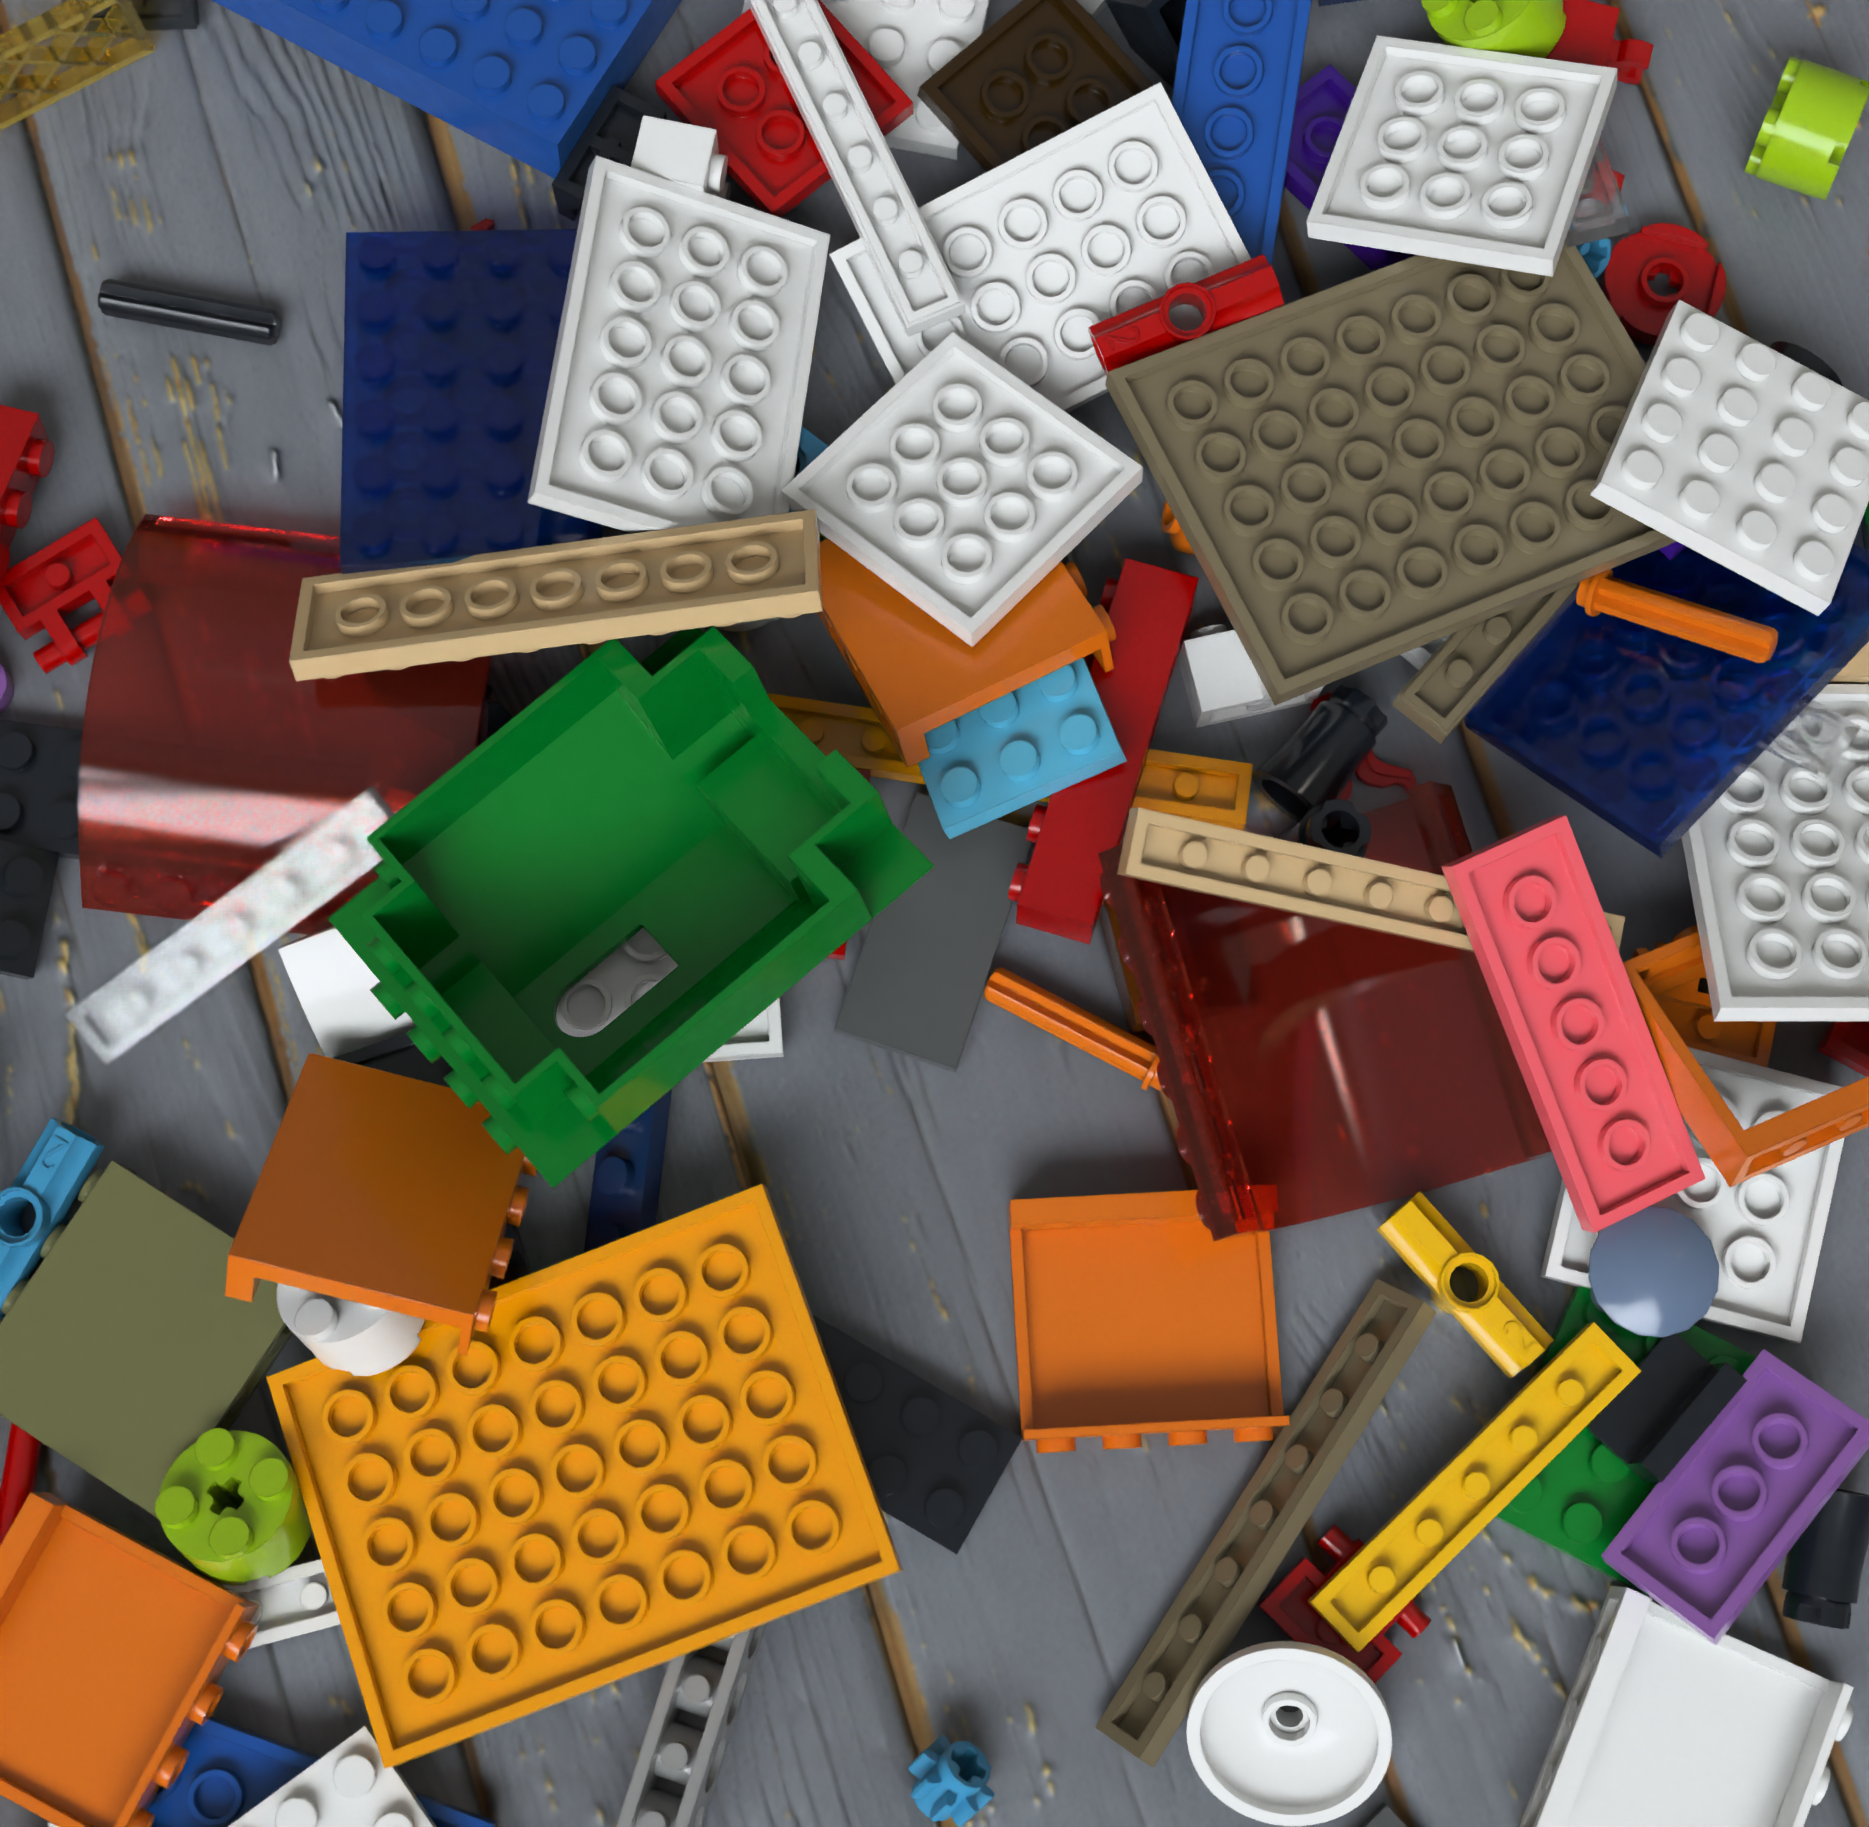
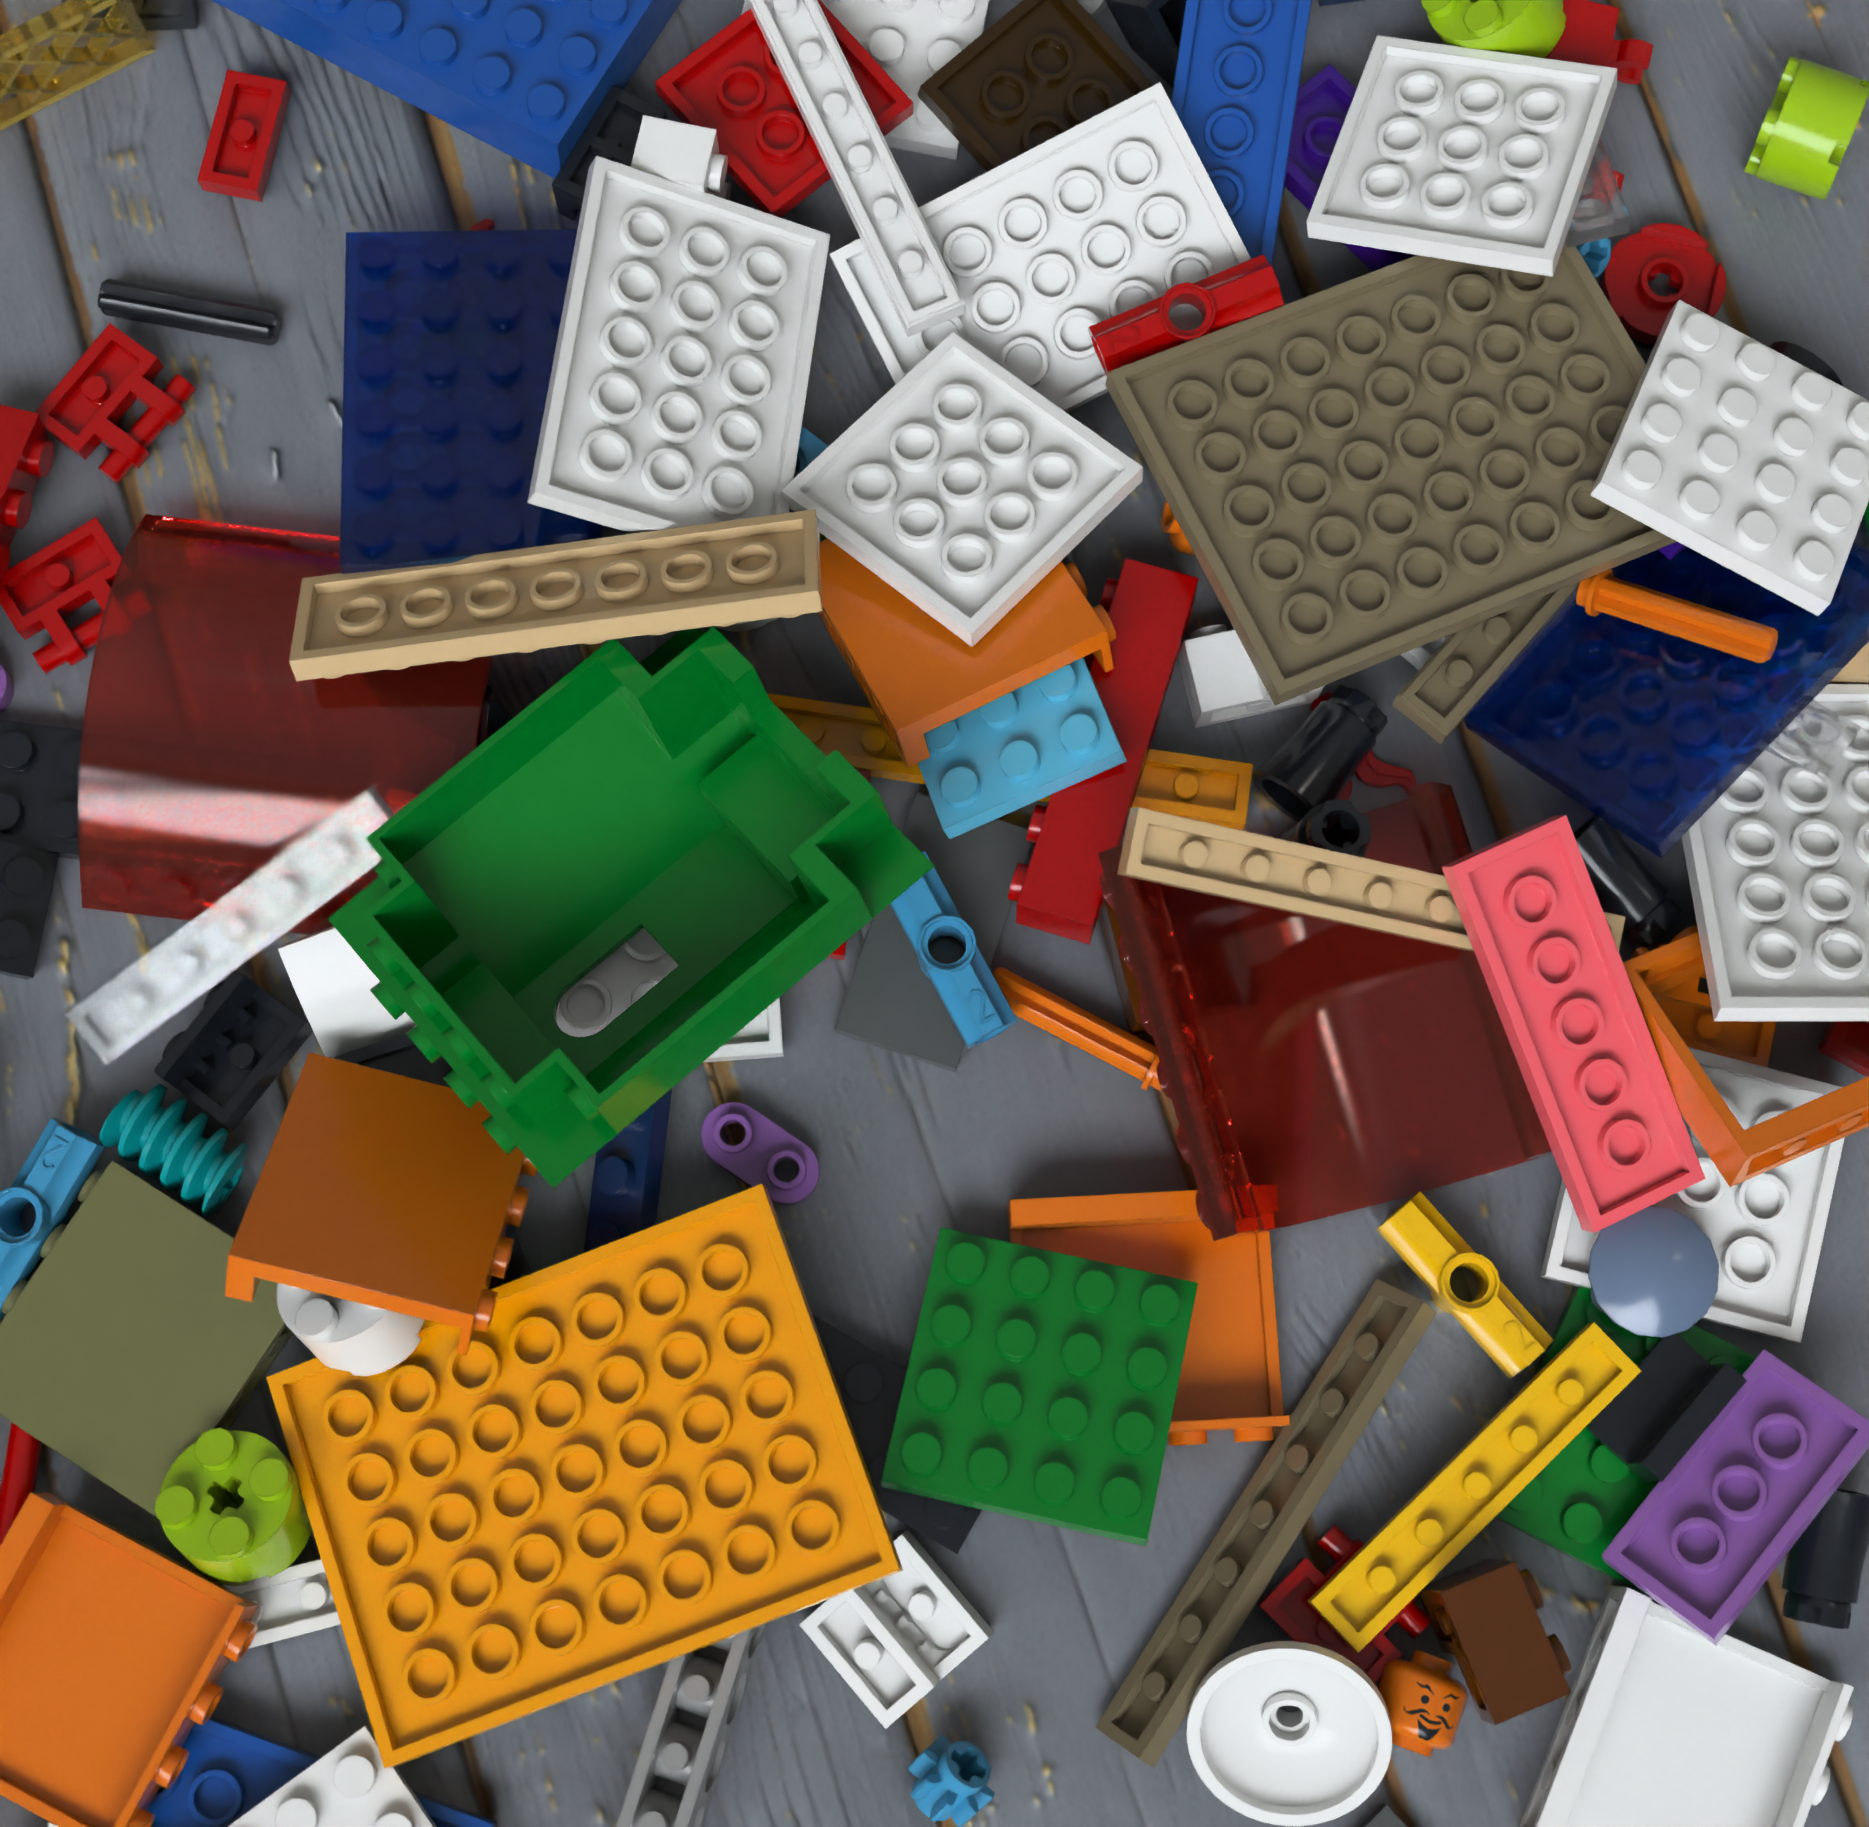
(101, 390): none -> red plate
(175, 1148): none -> teal piece
(233, 1049): none -> black bracket
(244, 135): none -> red plate
(760, 1152): none -> medium lavender plate
(898, 1633): none -> white slope
(963, 986): none -> dark azure piece
(1041, 1386): none -> green plate
(1422, 1702): none -> orange head
(1497, 1638): none -> reddish brown brick
(1625, 883): none -> black plant

